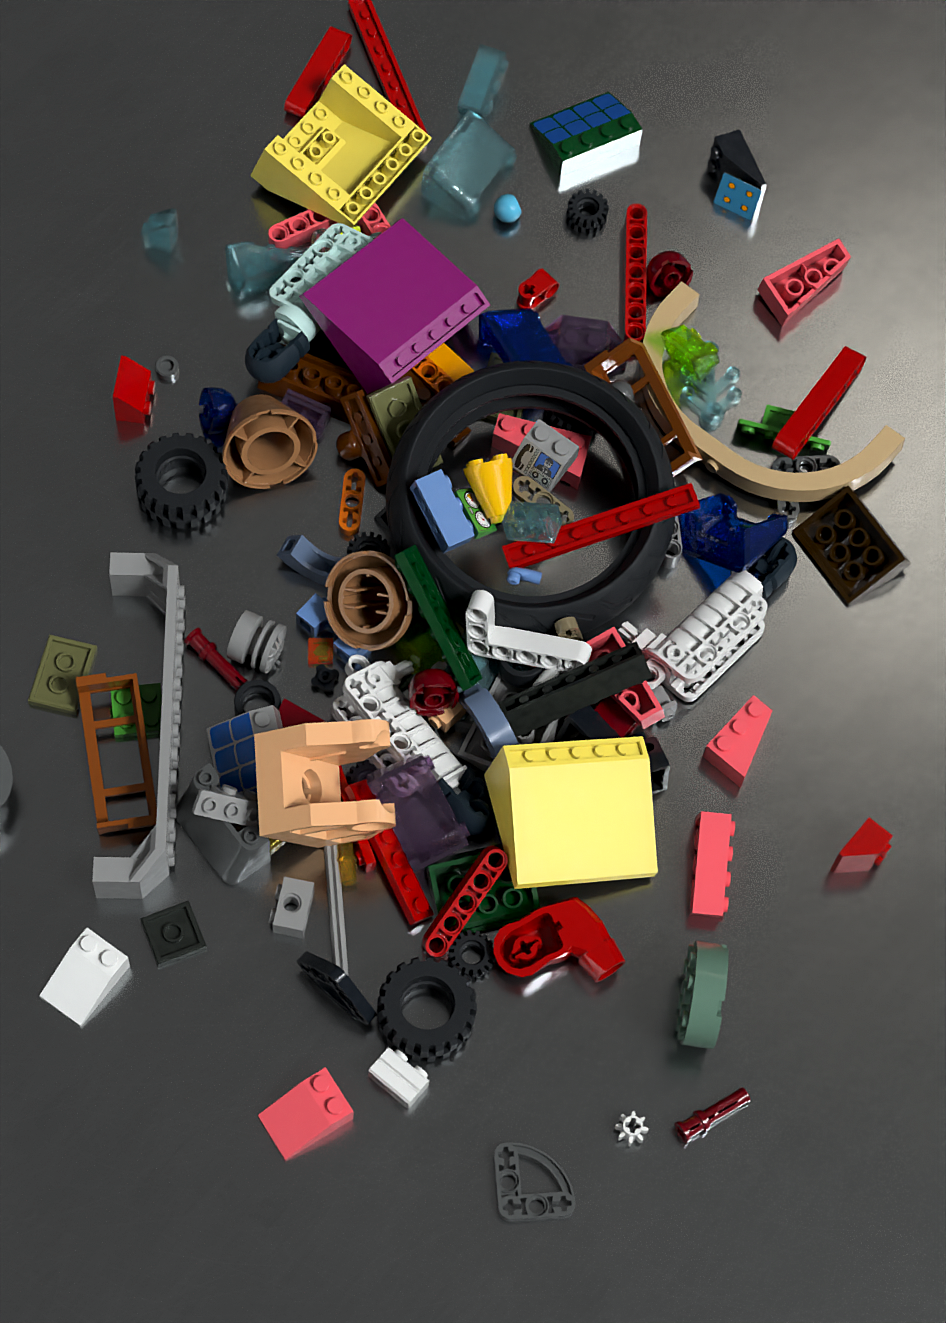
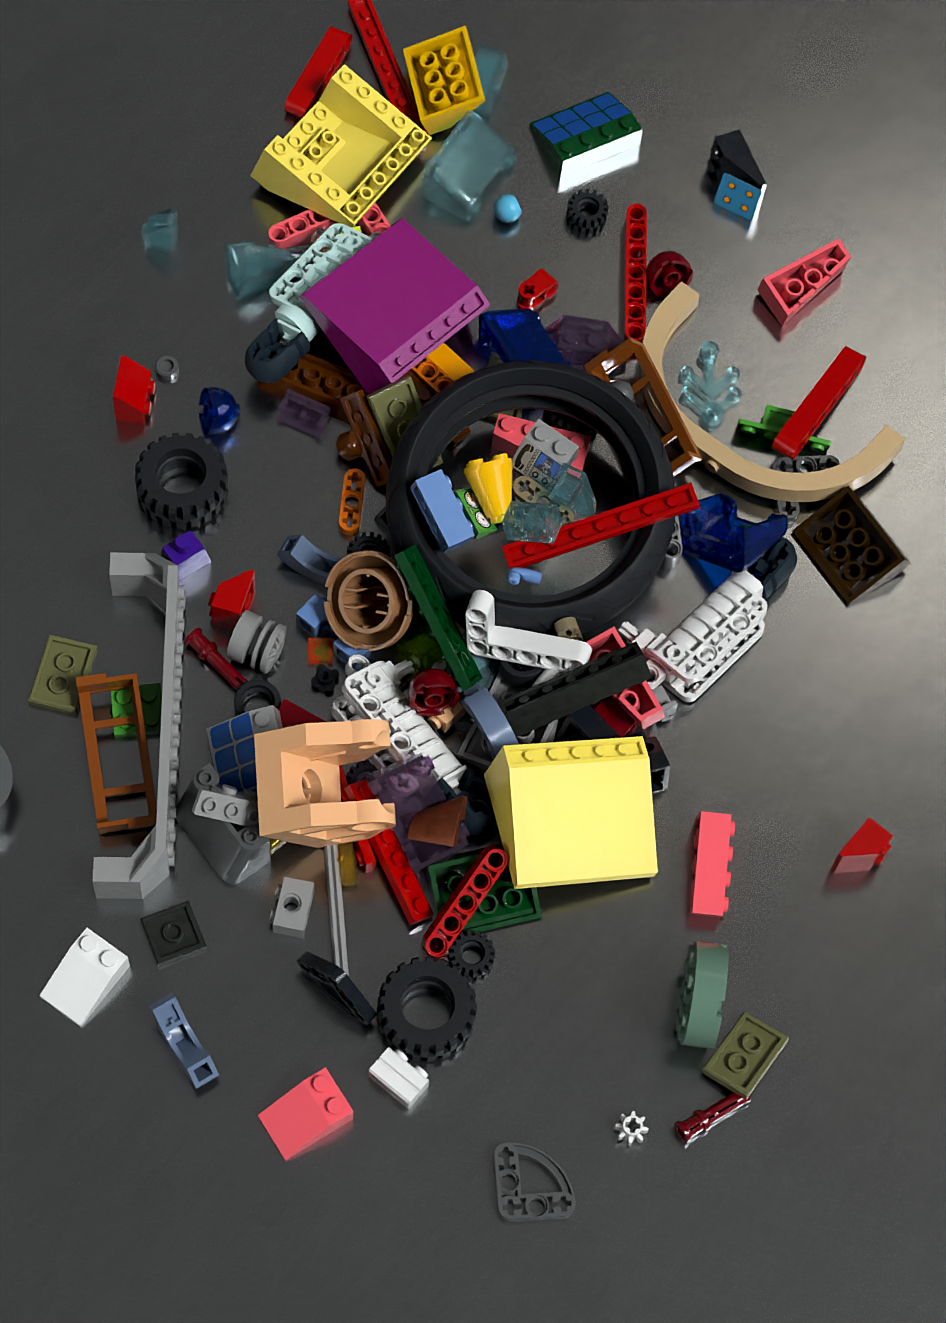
(182, 1041): none -> sand blue arch
(186, 553): none -> dark purple torso
(232, 600): none -> red slope
(267, 443): medium nougat cone -> none
(439, 823): none -> copper slope
(444, 79): none -> yellow slope
(553, 936): red piece -> none
(573, 490): none -> clear light blue slope
(690, 350): clear neon green slope -> none
(738, 740): coral wedge -> none
(745, 1055): none -> olive tile

